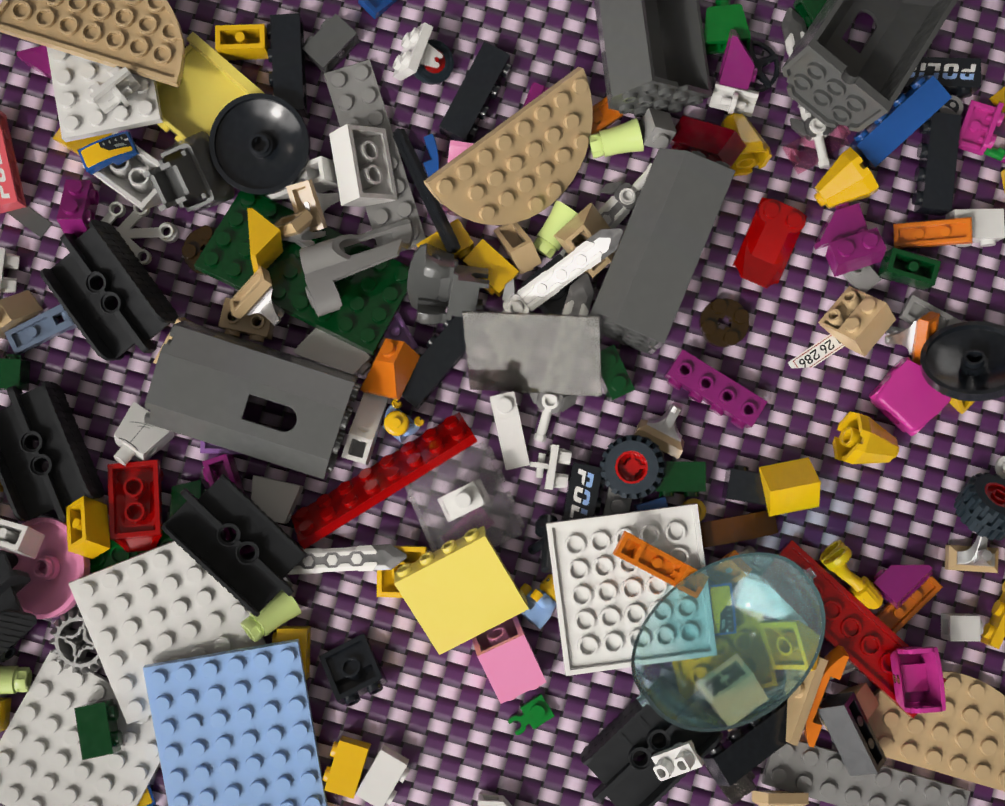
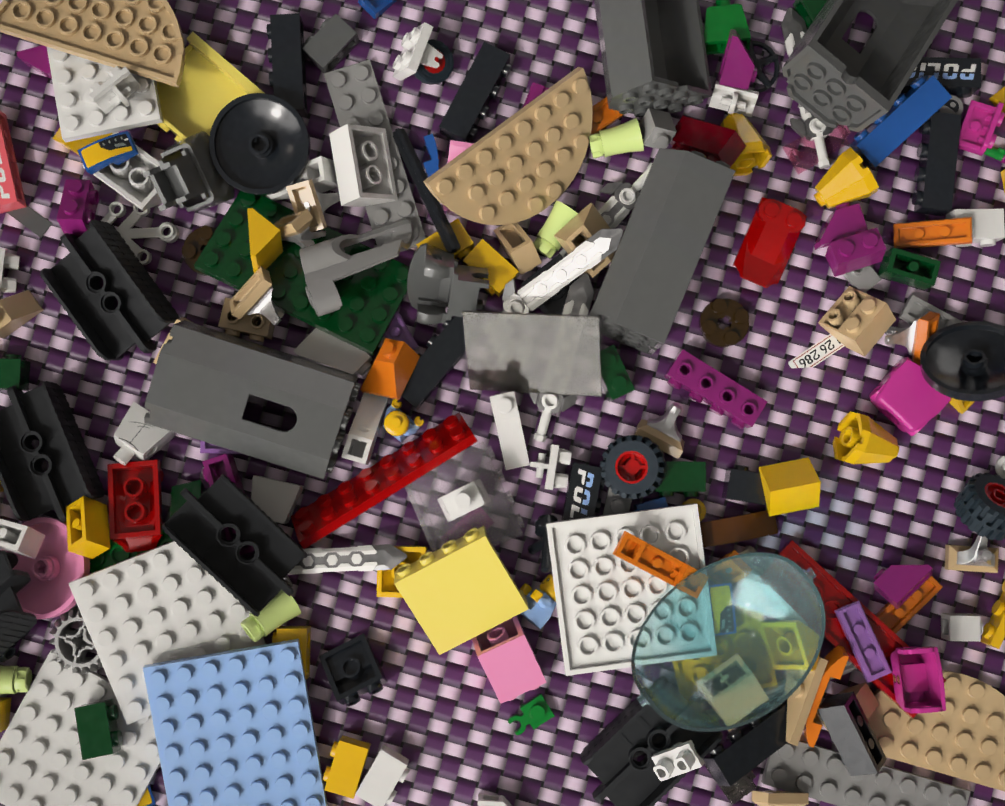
(39, 330): sand blue plate -> none
(242, 41): yellow brick -> none
(835, 560): yellow piece -> none
(863, 641): none -> medium lavender tile

